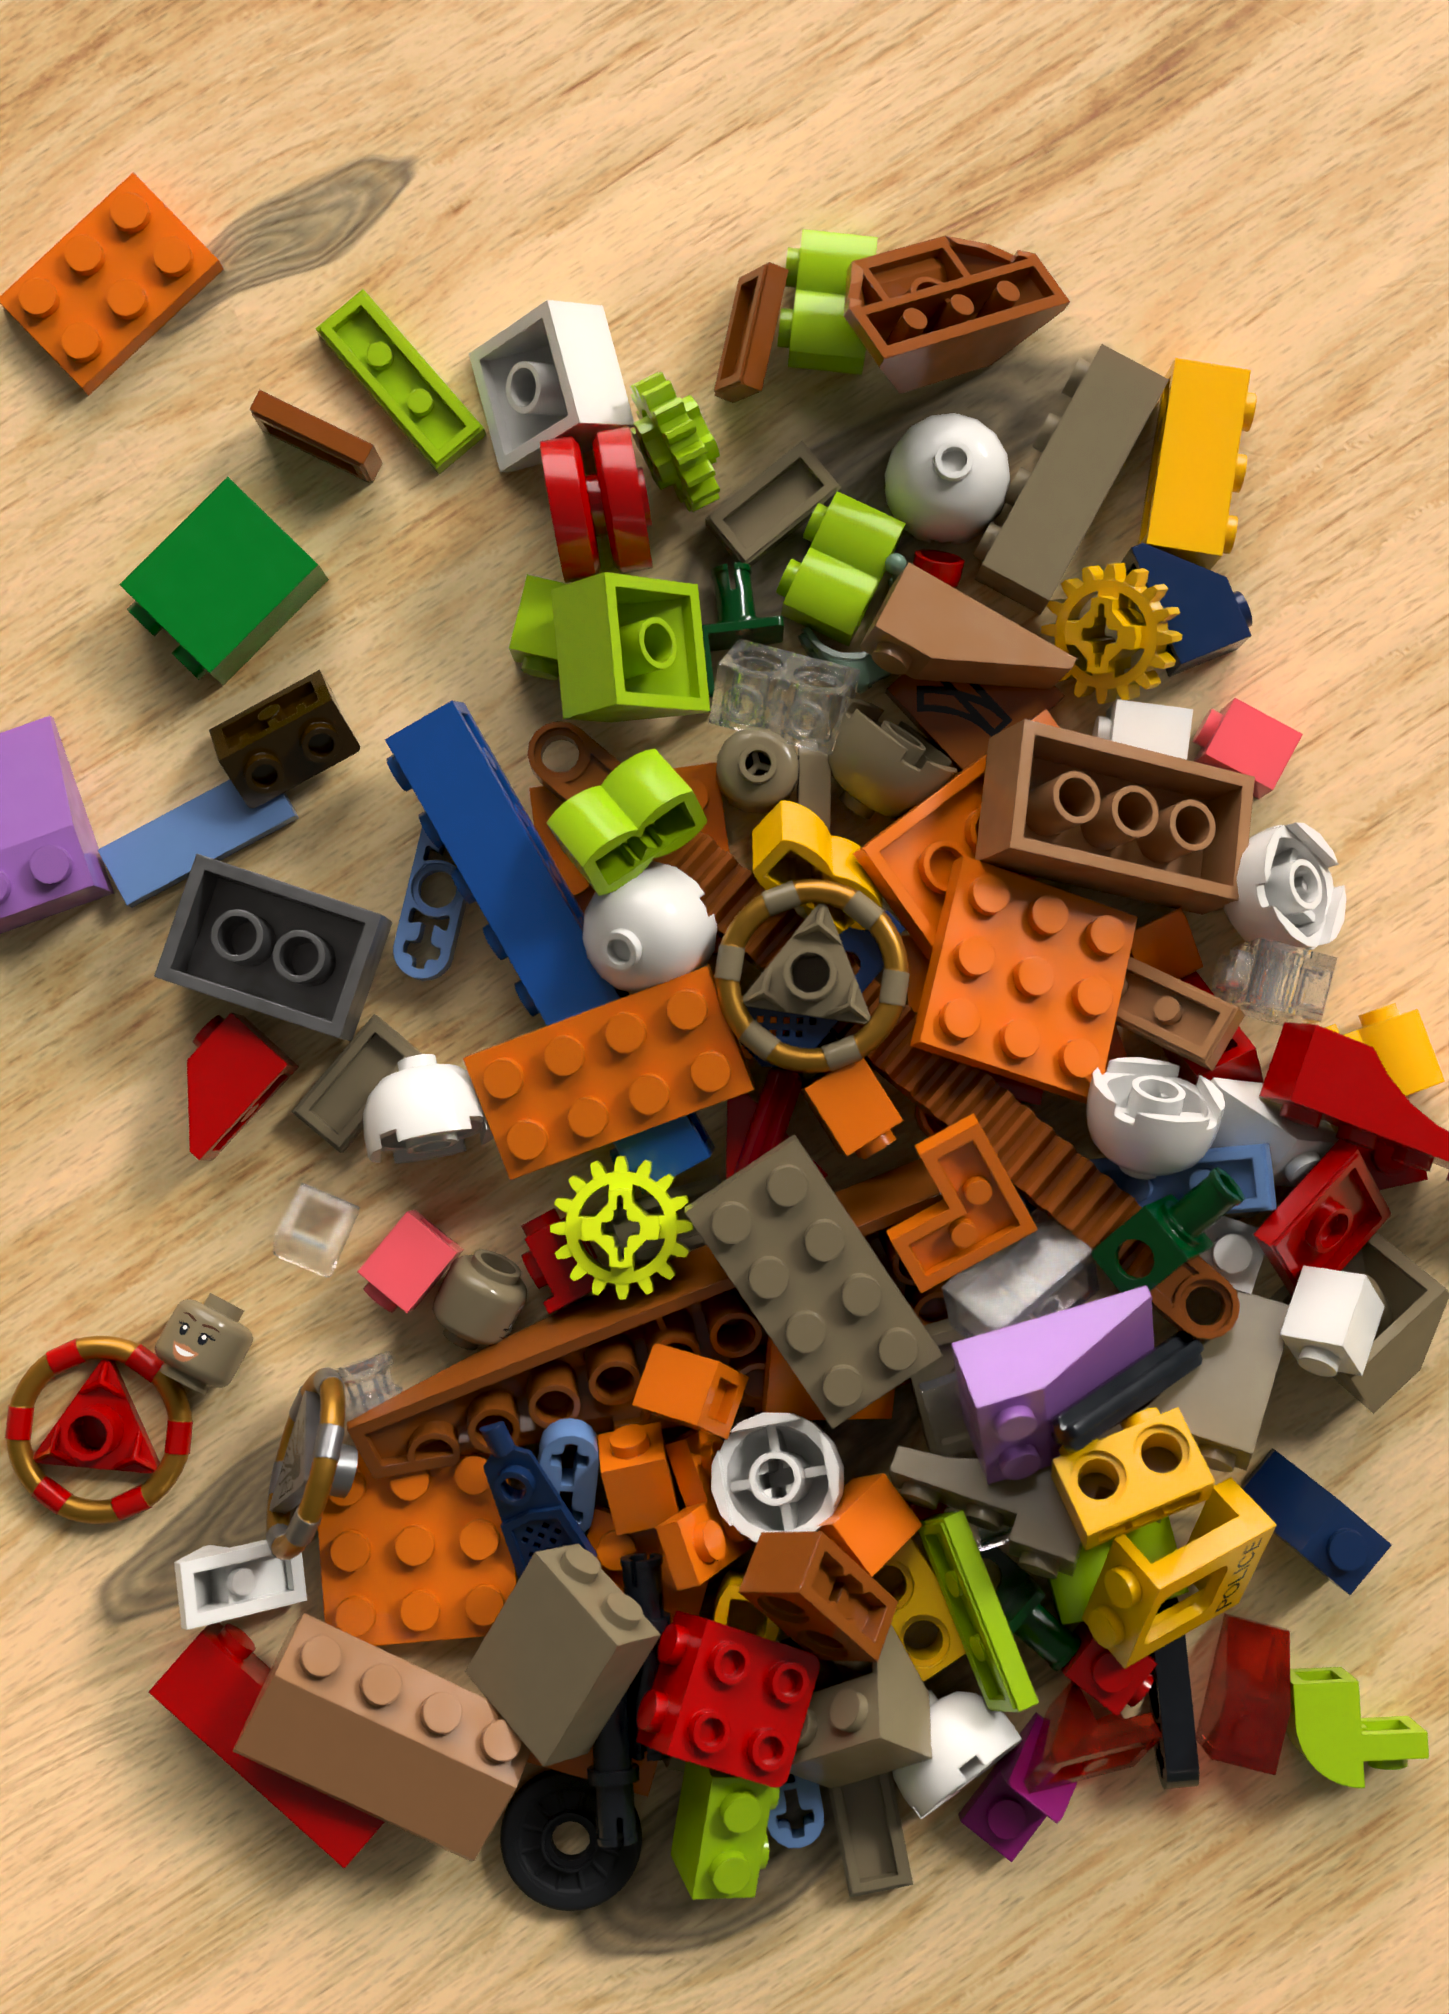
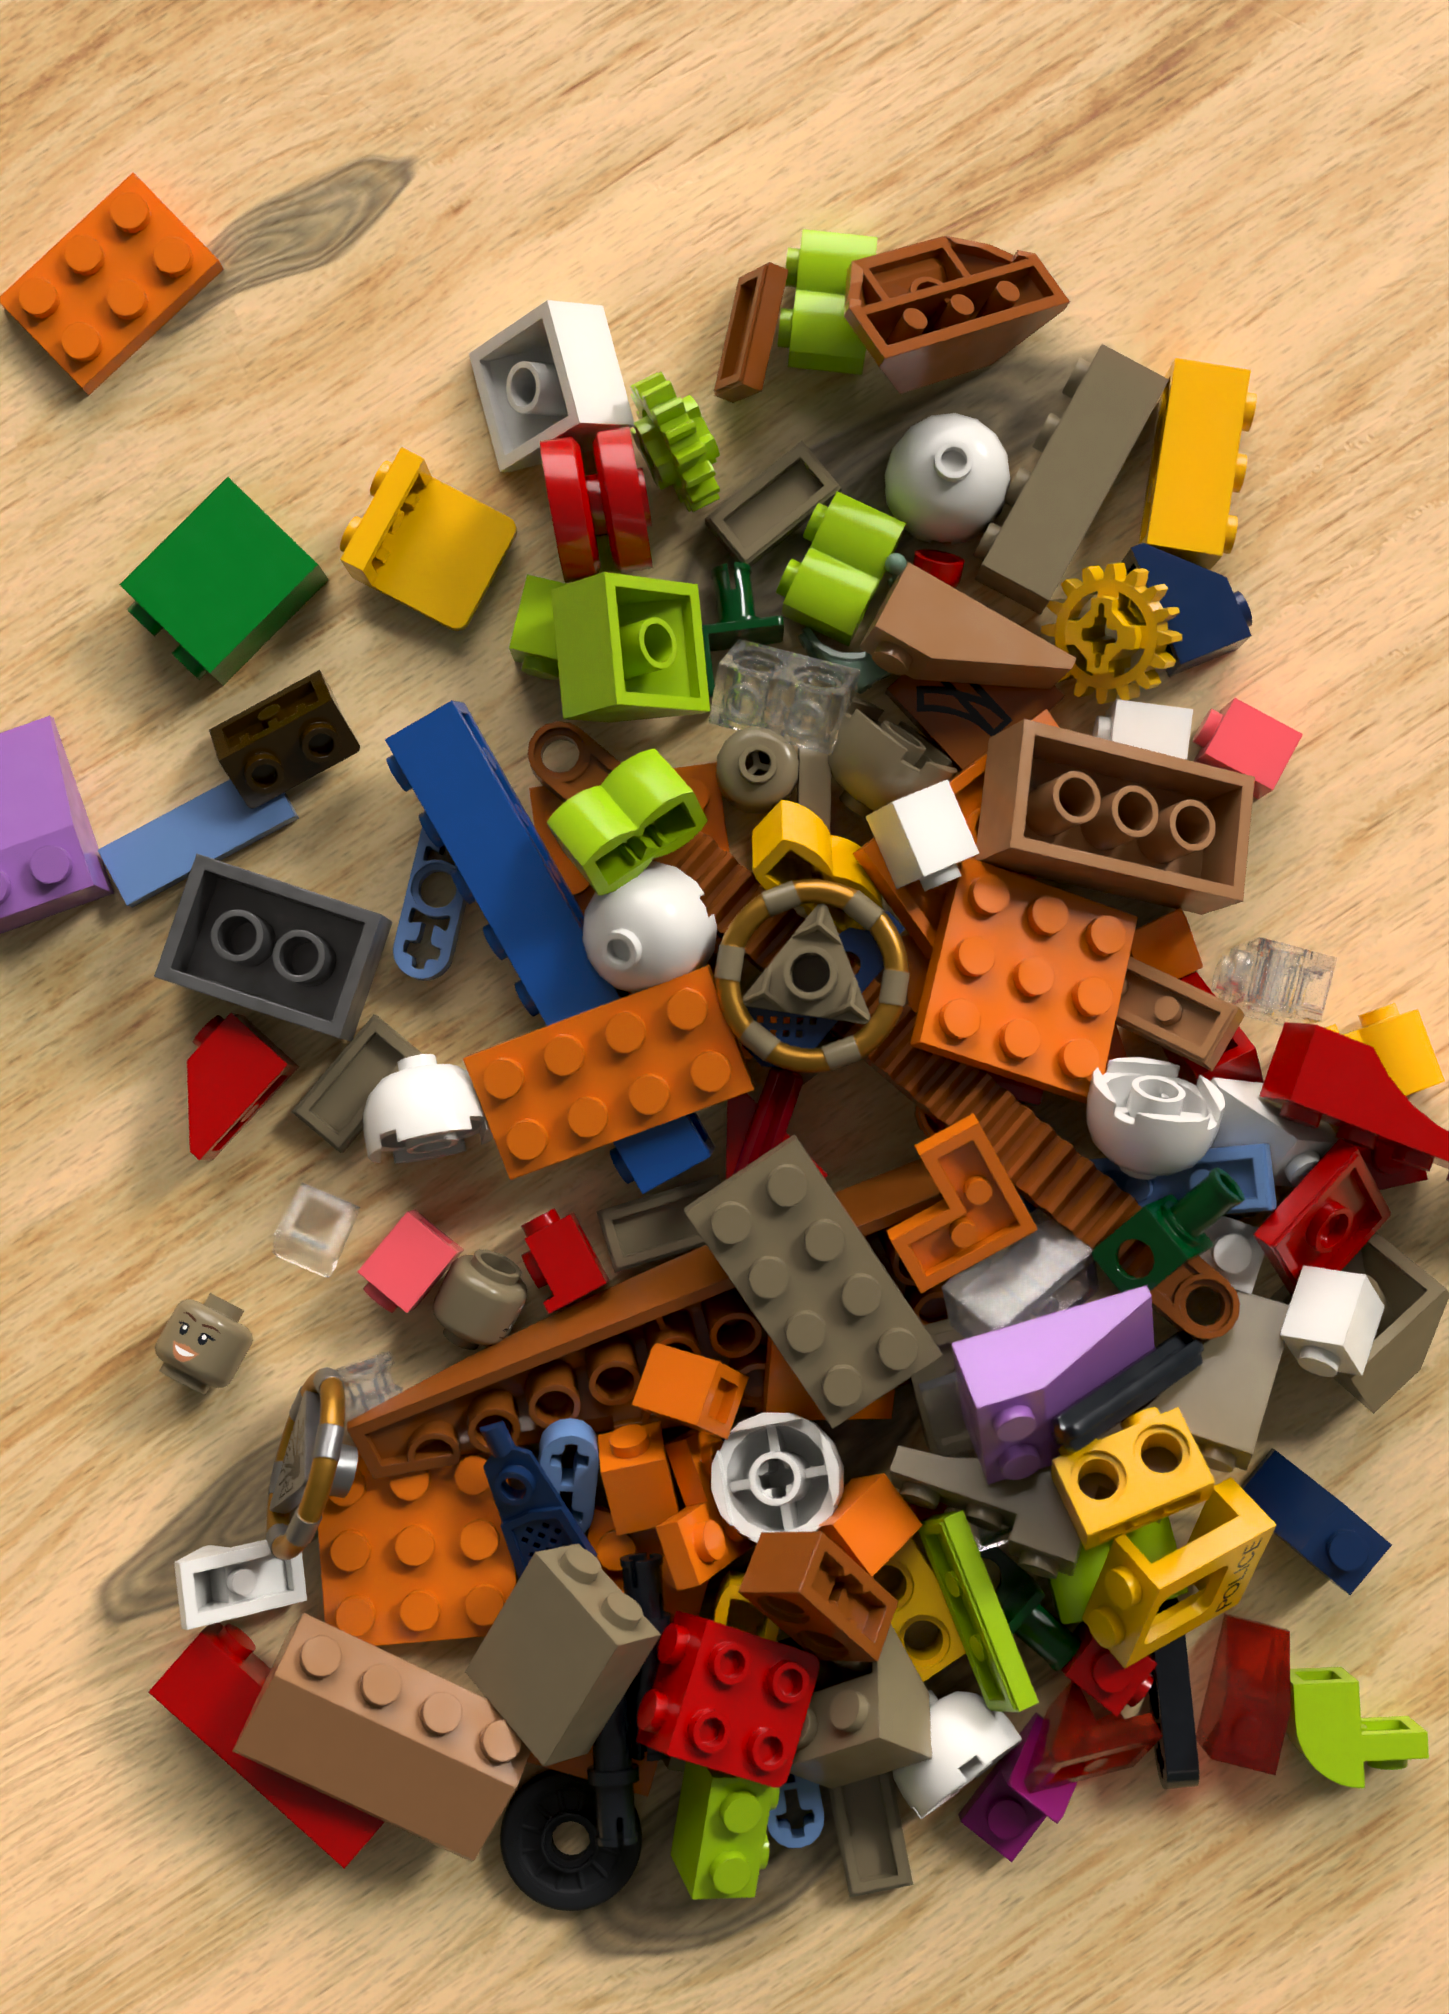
(98, 1430): red piece -> none
(316, 437): dark orange tile -> none
(401, 381): lime tile -> none
(426, 543): none -> yellow bracket
(592, 1227): neon yellow gear -> none
(853, 1109): orange brick -> none
(923, 837): none -> white brick
(1288, 889): white cylinder -> none

